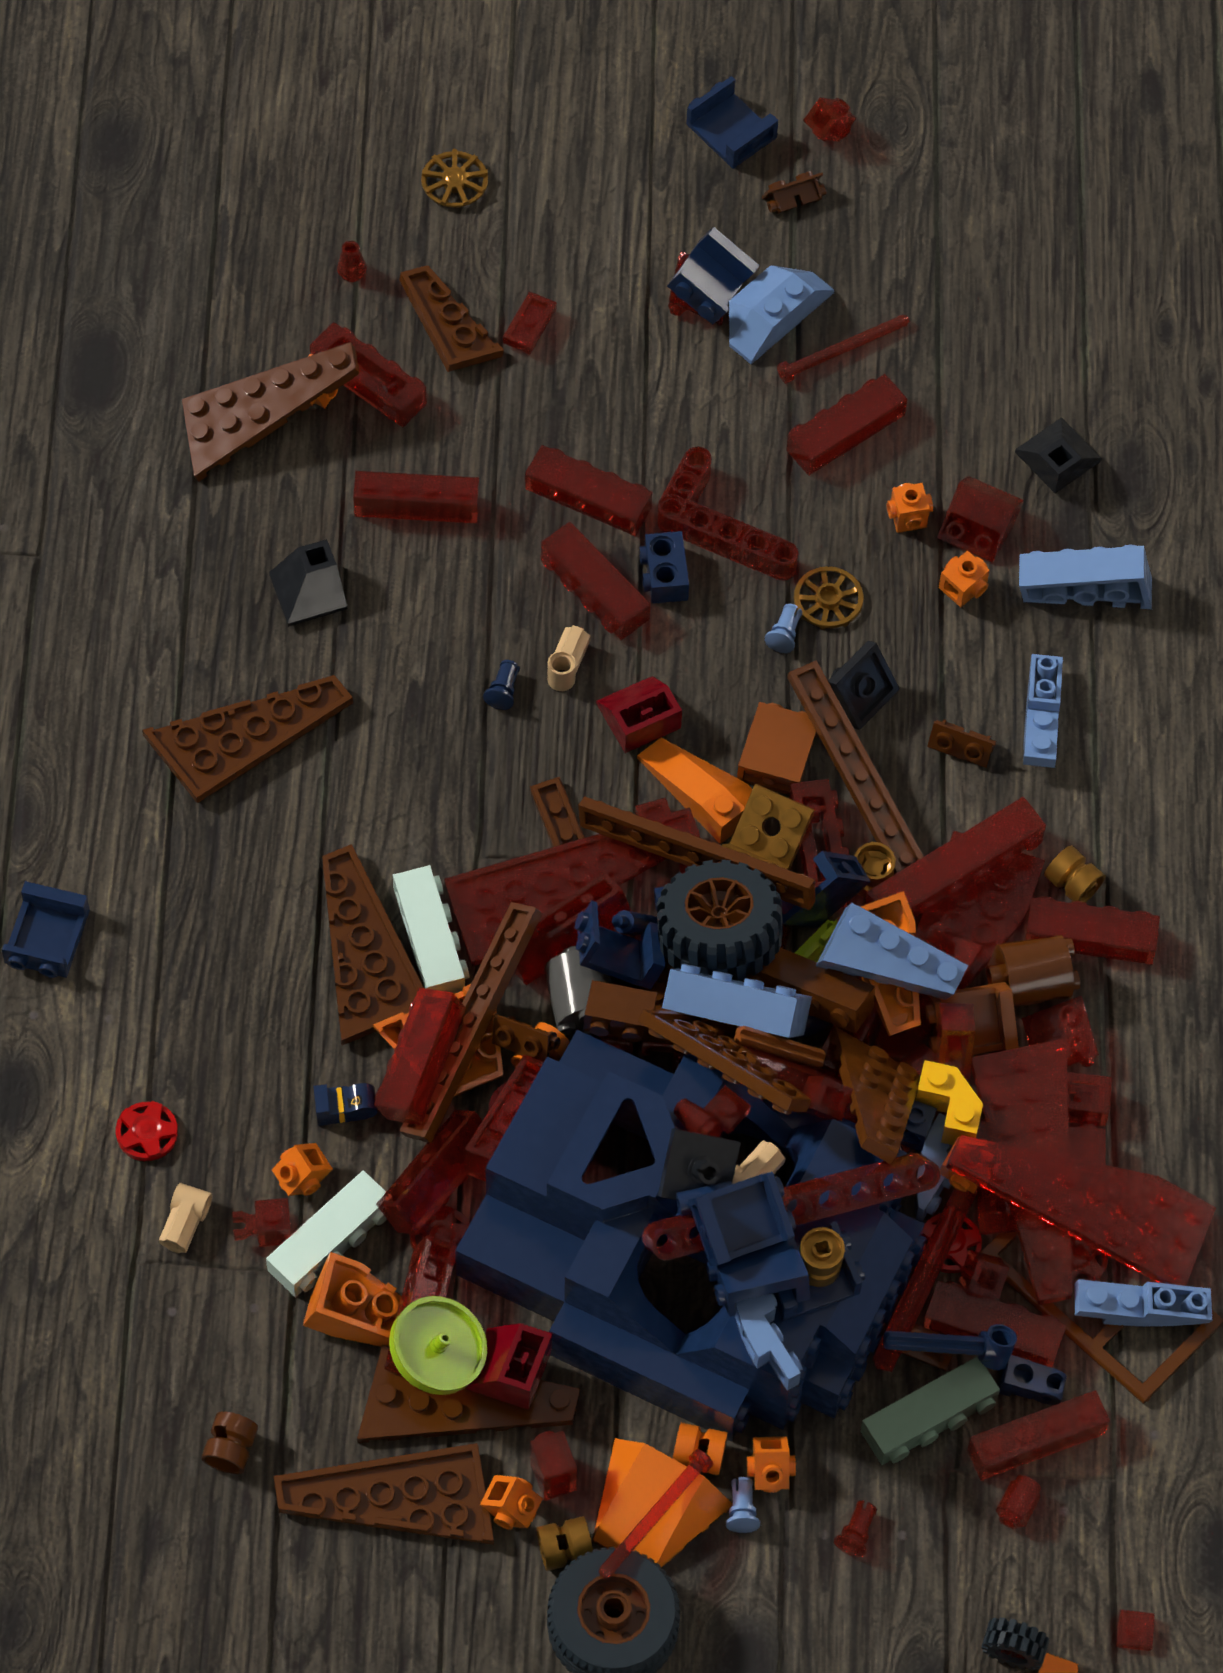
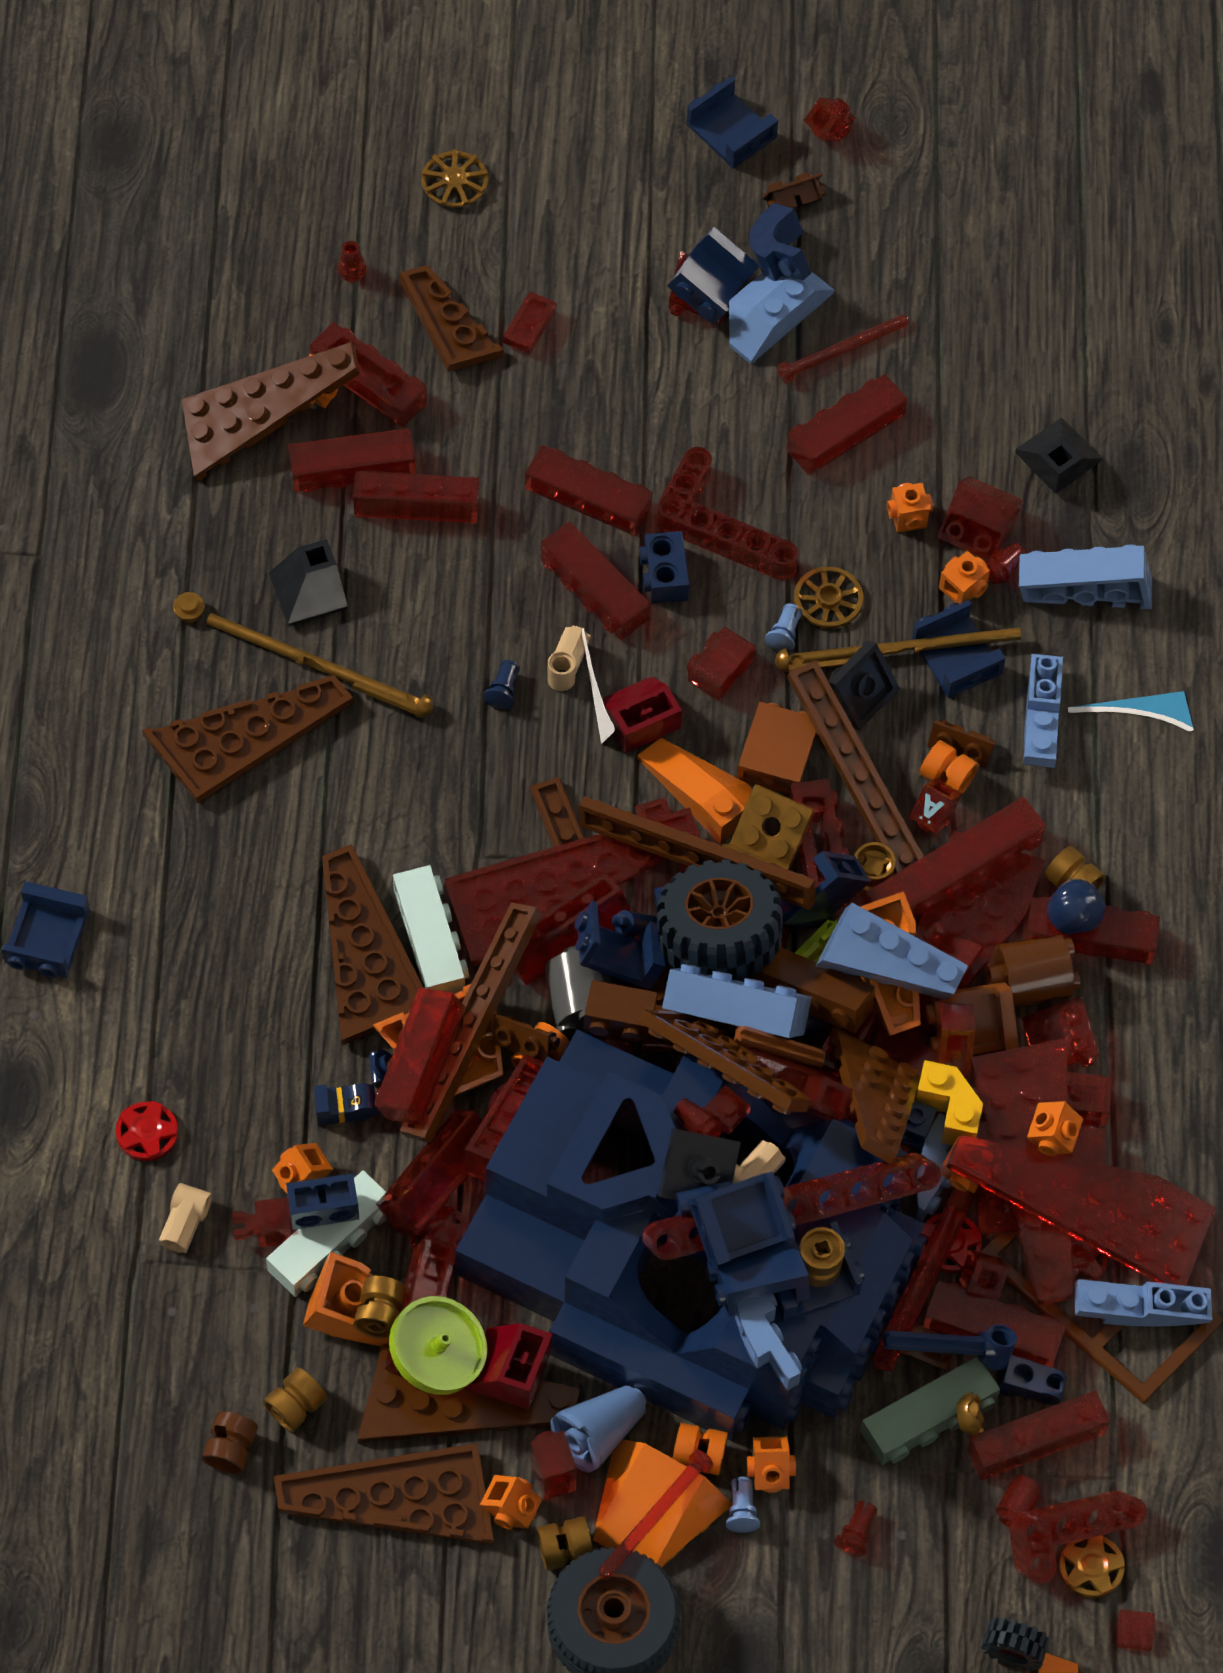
(188, 607): none -> pearl gold plate
(299, 1395): none -> pearl gold wheel
(323, 1201): none -> dark blue brick
(337, 459): none -> clear red brick
(378, 1066): none -> dark blue plate
(380, 1306): none -> pearl gold wheel
(419, 706): none -> pearl gold bar
(599, 1425): none -> medium blue cone
(605, 725): none -> white sticker
(720, 663): none -> clear red brick
(771, 240): none -> dark blue arch
(839, 656): none -> pearl gold bar
(935, 806): none -> clear red brick
(948, 767): none -> orange wheel
(960, 666): none -> dark blue panel
(969, 1414): none -> pearl gold plate
(1004, 563): none -> clear red cone
(1054, 1128): none -> orange brick
(1076, 907): none -> dark blue hair
(1077, 1527): none -> clear red beam
(1092, 1566): none -> pearl gold wheel
(1166, 707): none -> dark azure sticker

